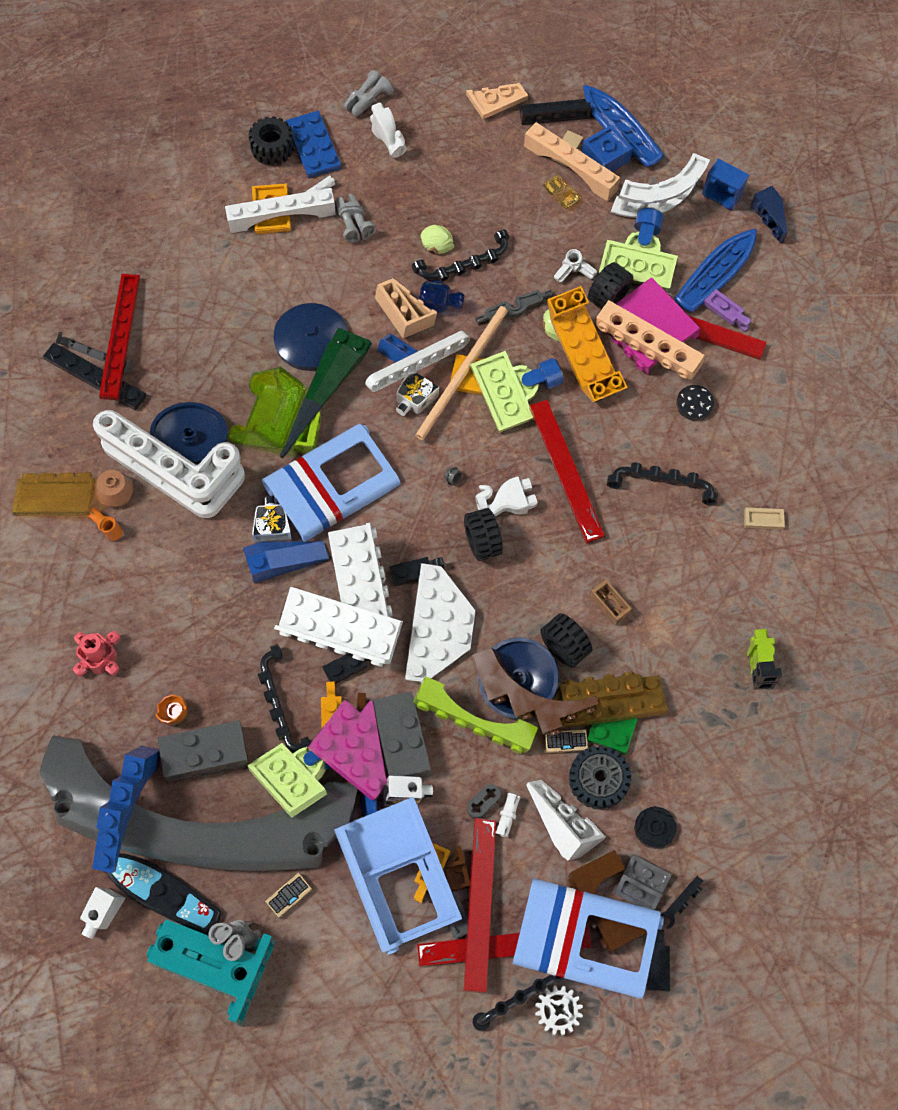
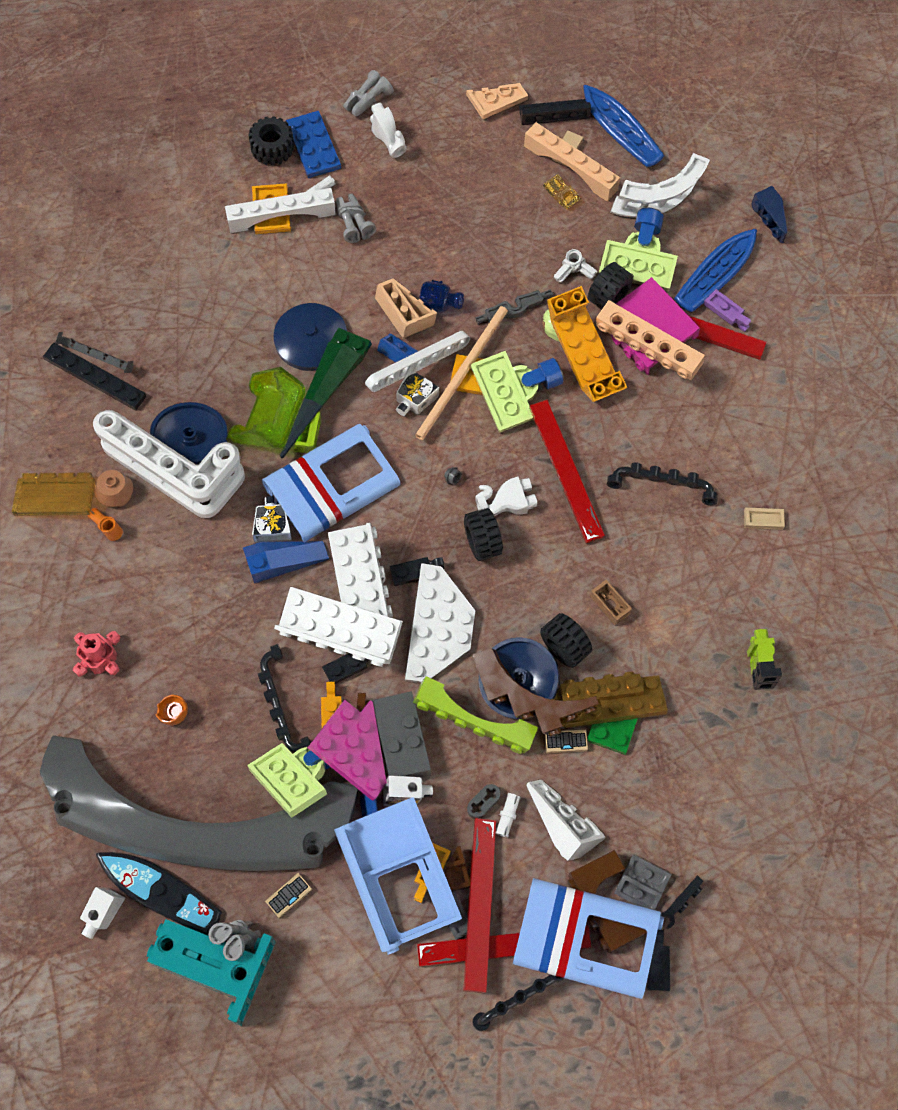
(115, 814): blue arch -> none
(119, 337): red tile -> none
(203, 751): dark grey brick -> none
(437, 239): yellowish green hair -> none
(458, 267): black bar -> none
(567, 1017): white gear -> none
(605, 762): wheel -> none
(608, 148): blue container -> none
(655, 827): black tile -> none
(695, 402): black tile -> none
(725, 184): blue container -> none

